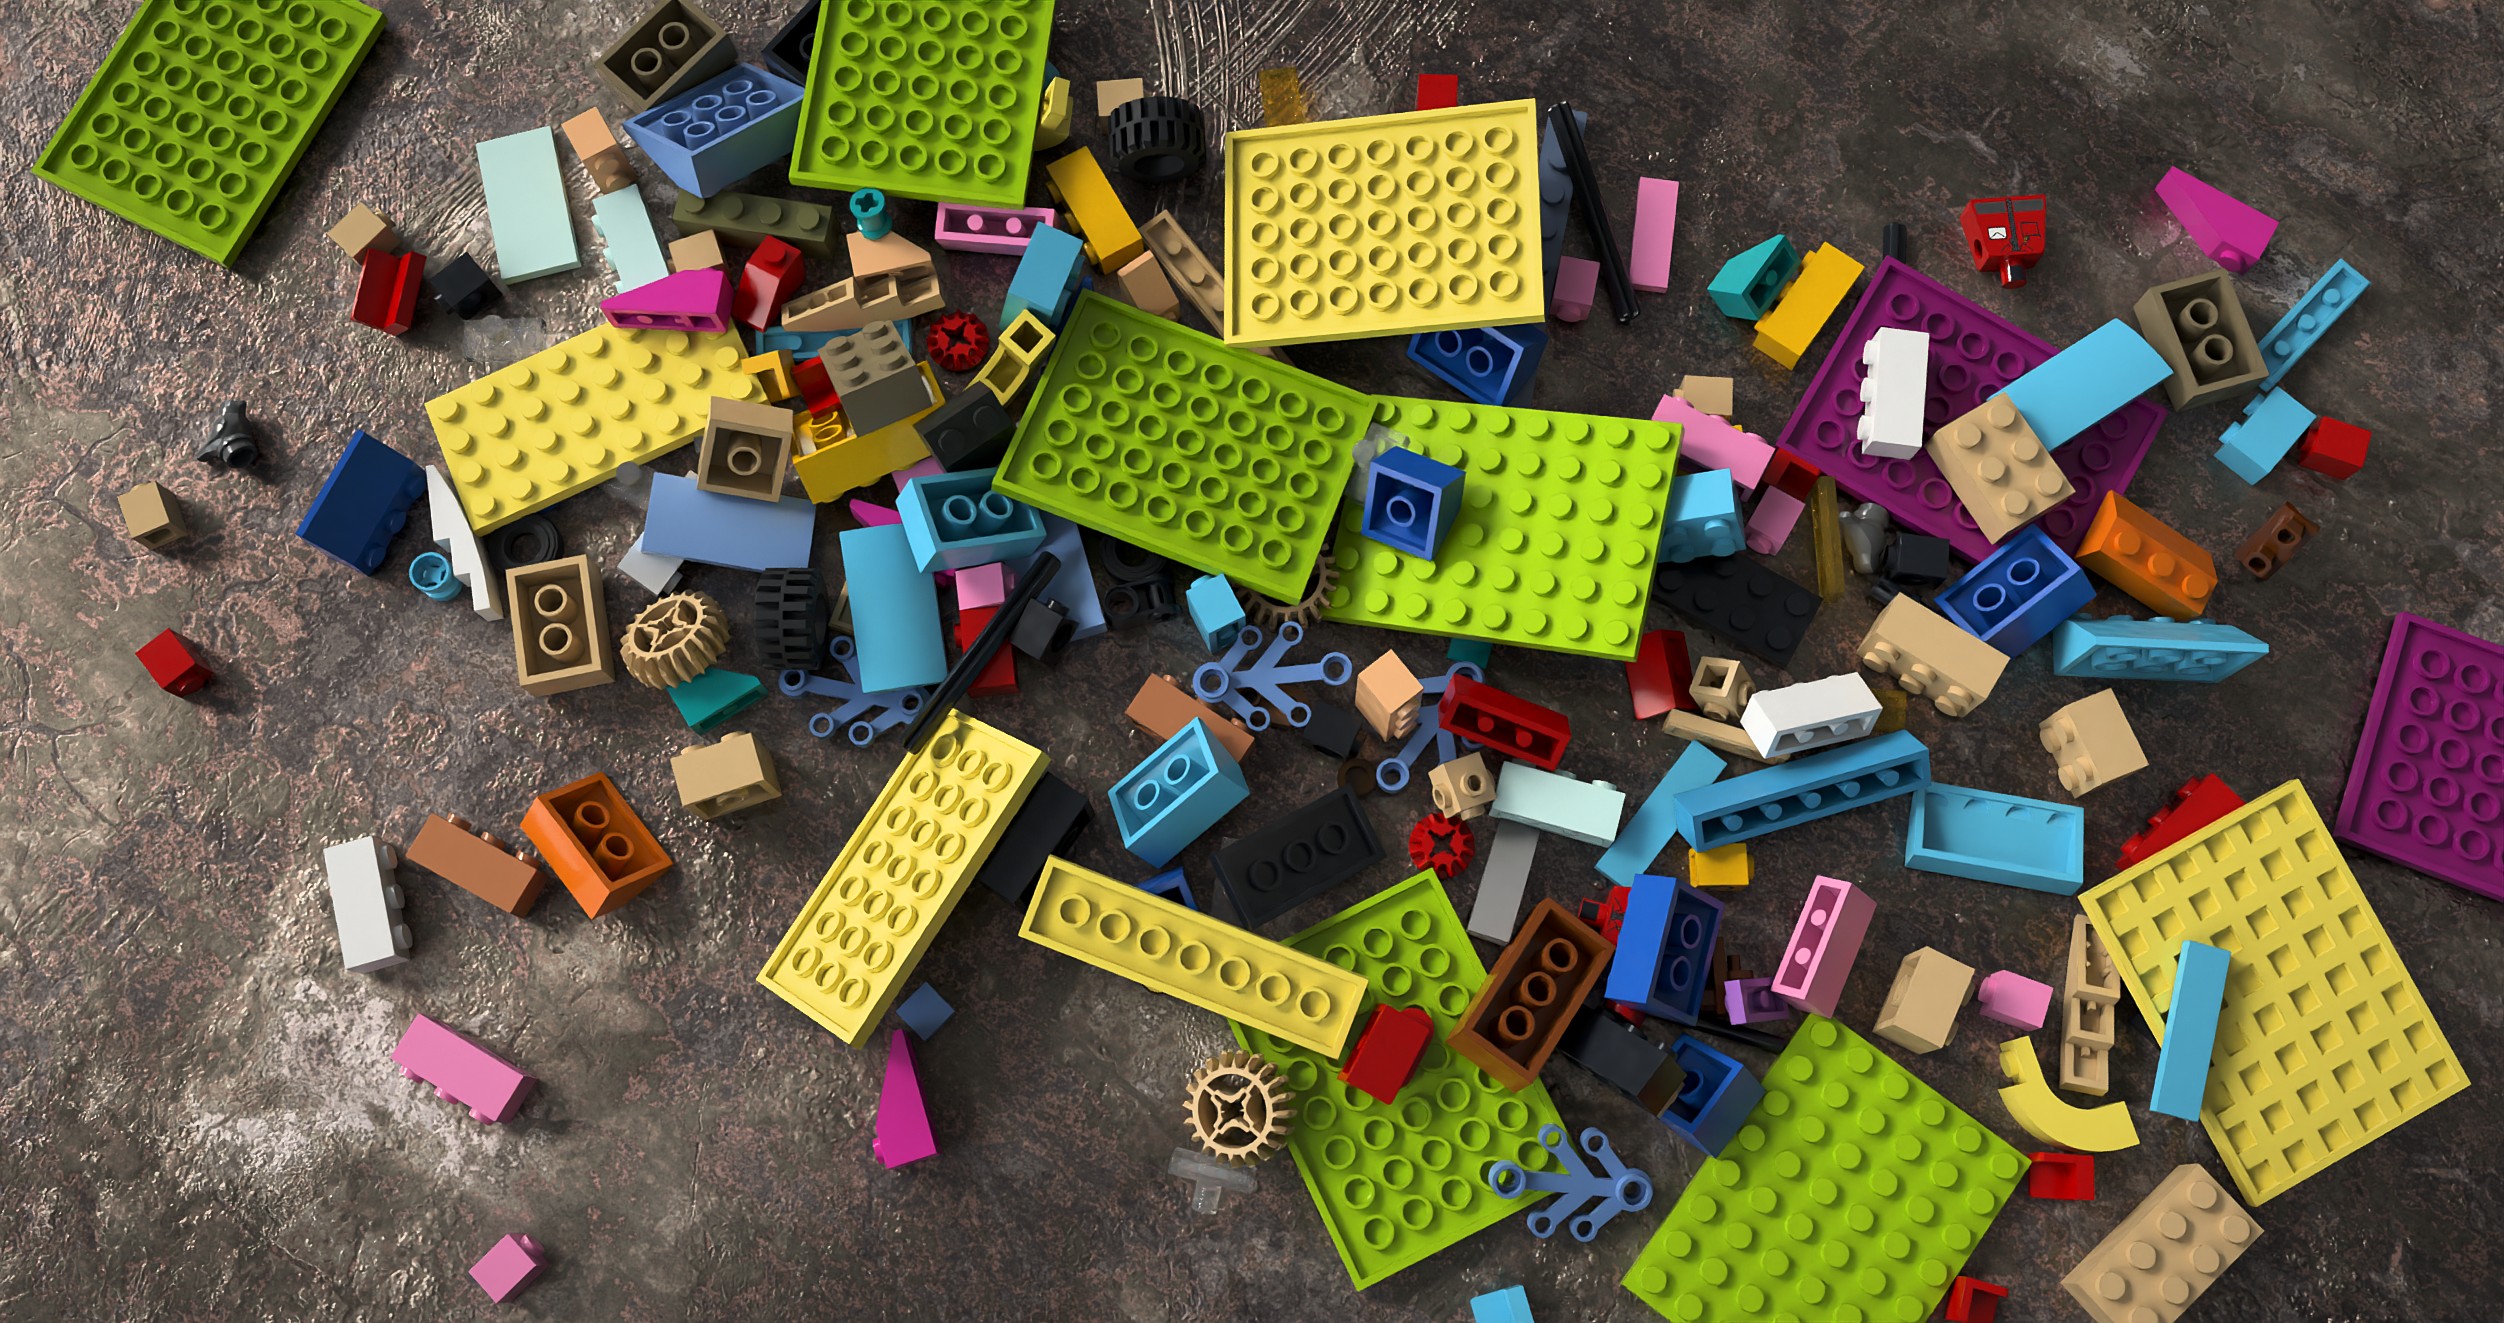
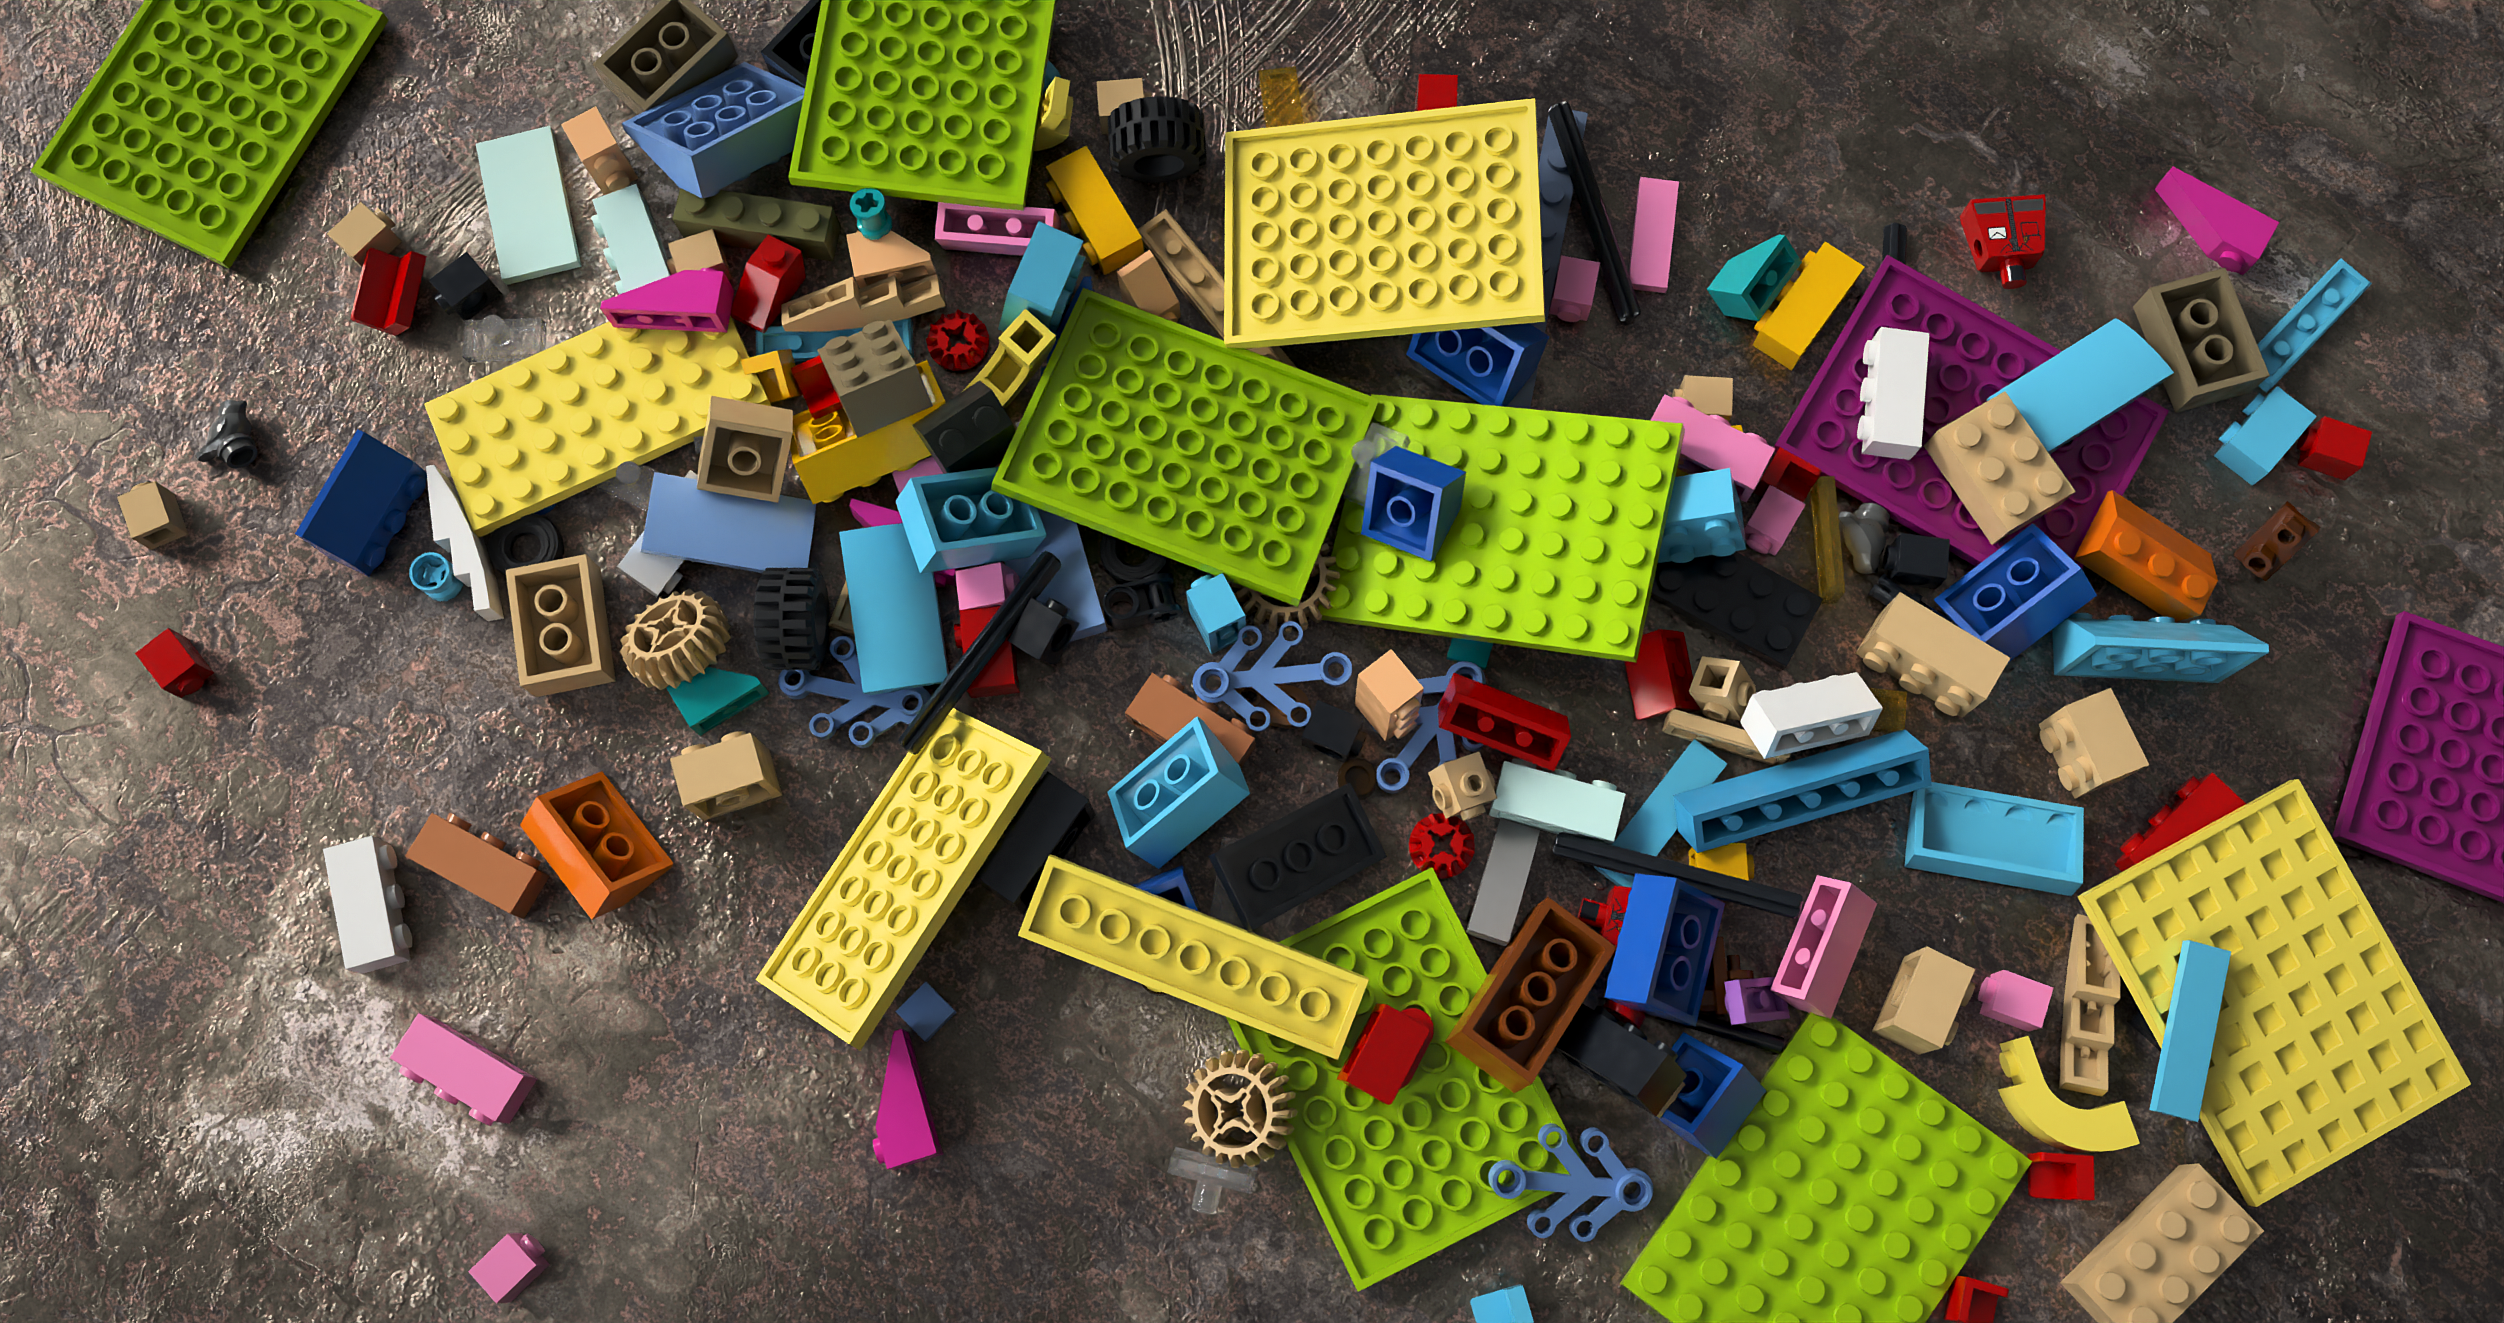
(1712, 883): none -> black axle

